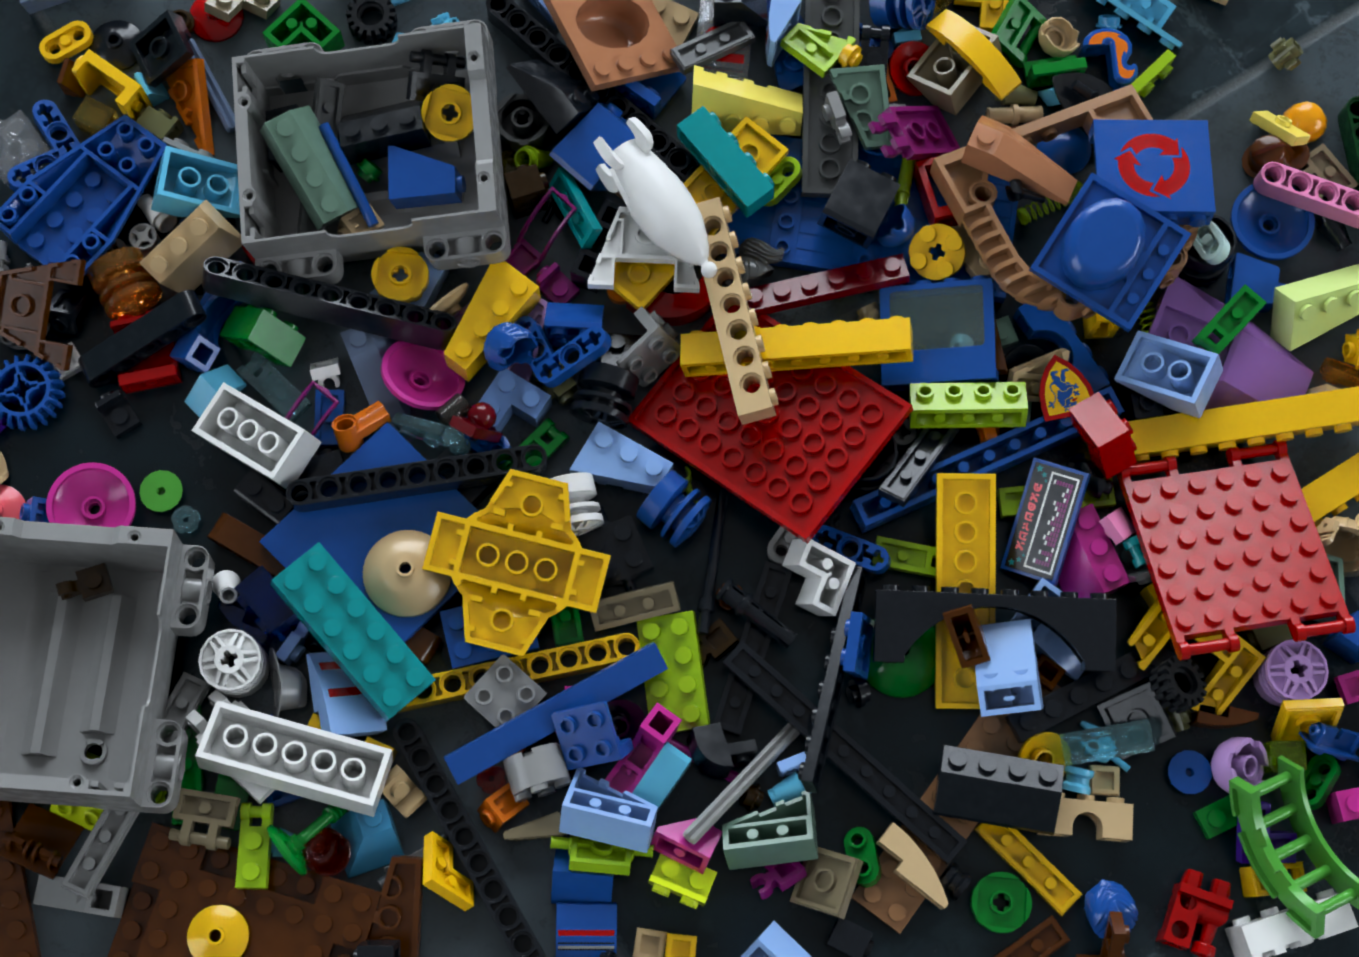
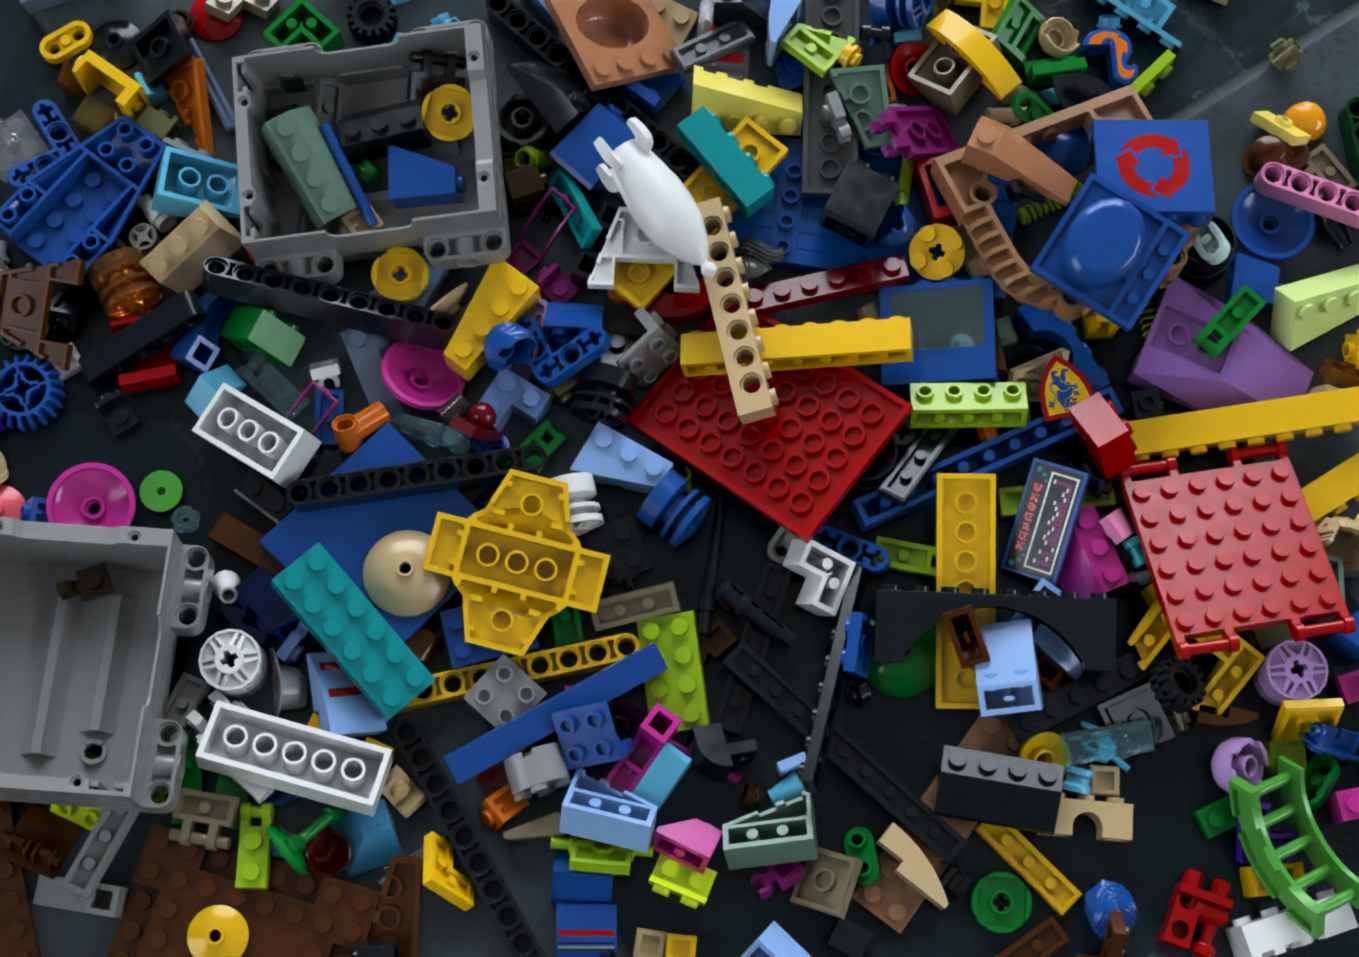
(740, 784): light grey axle -> none
(782, 183): lime plate -> none
(1036, 107): none -> green plate
(1170, 373): light blue slope -> none
(1189, 772): blue piece -> none

